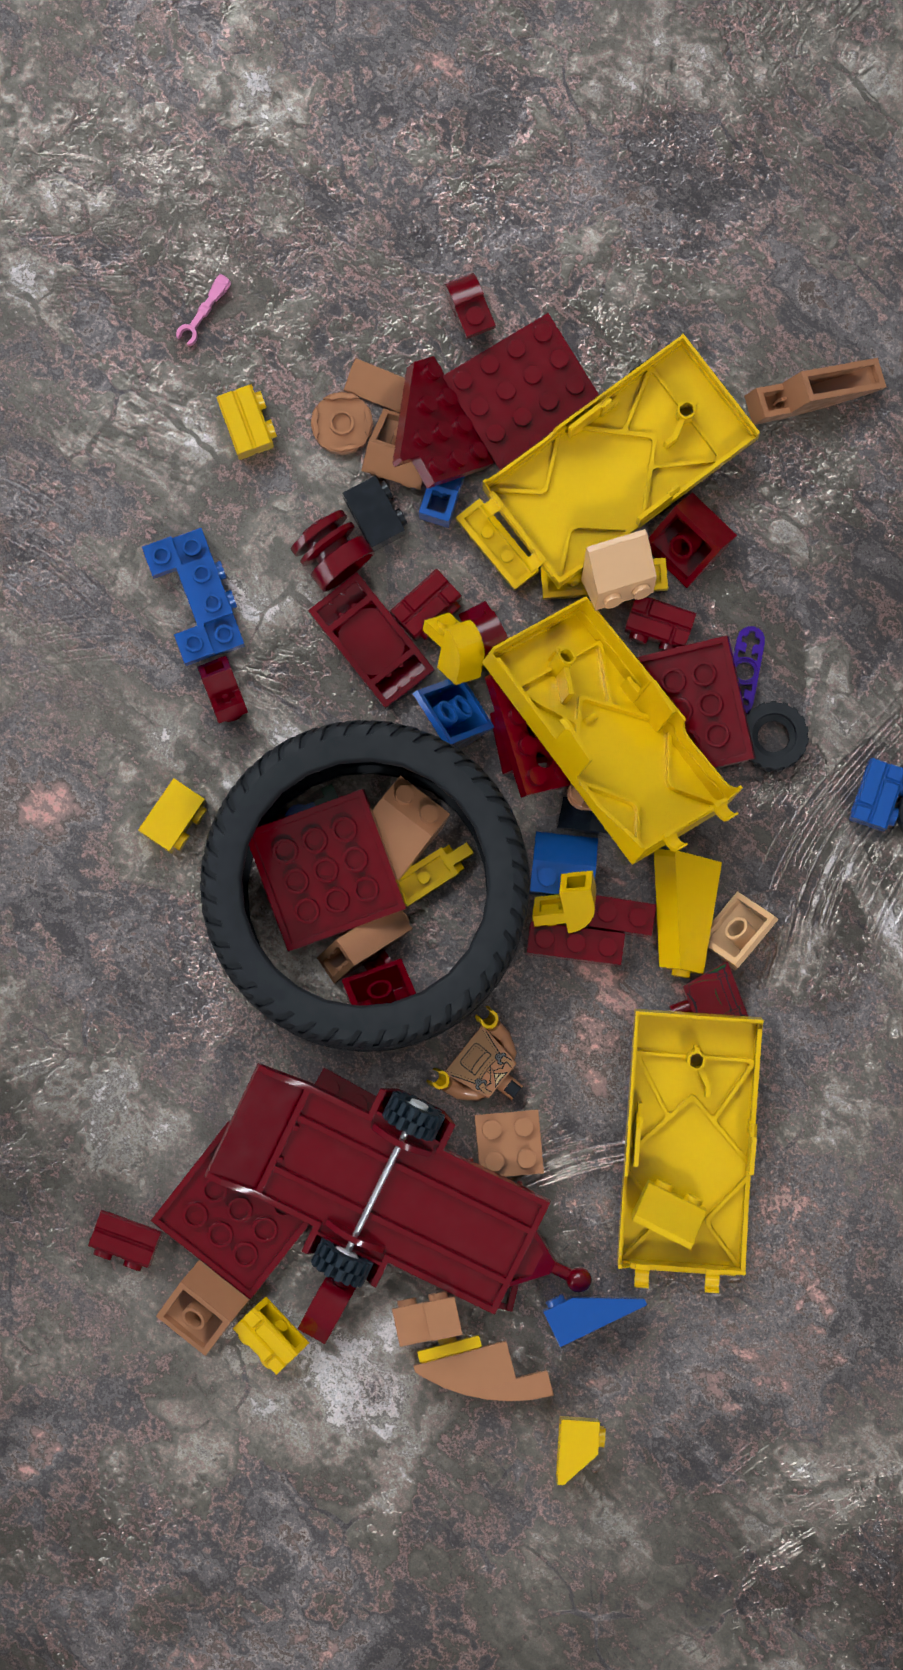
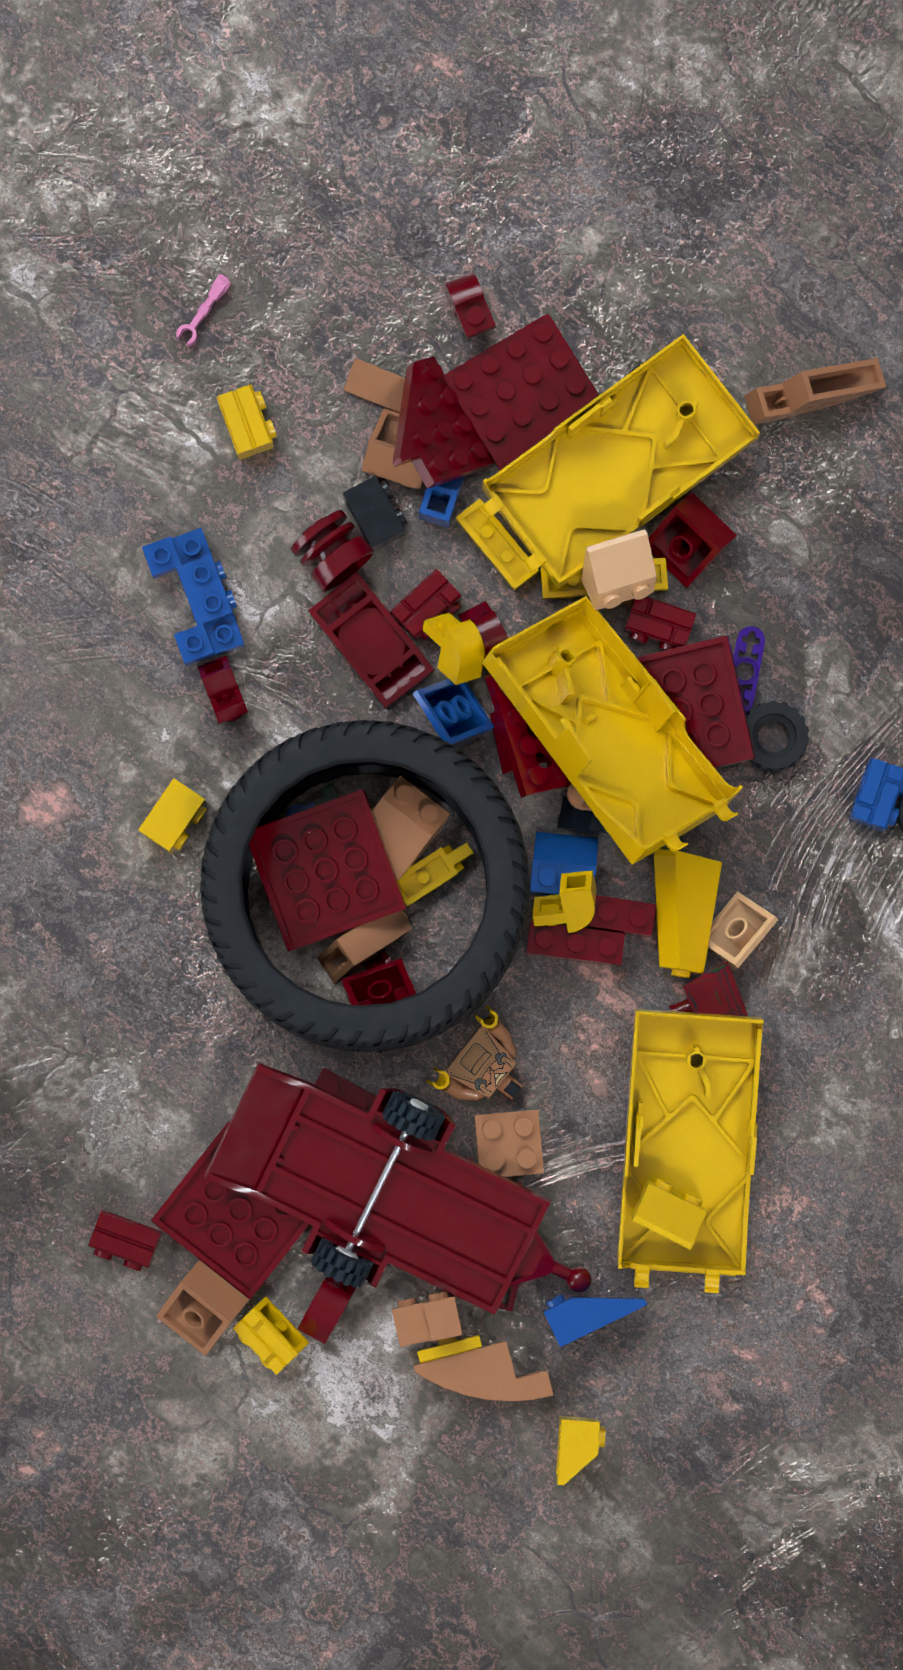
(342, 423): nougat tile -> none

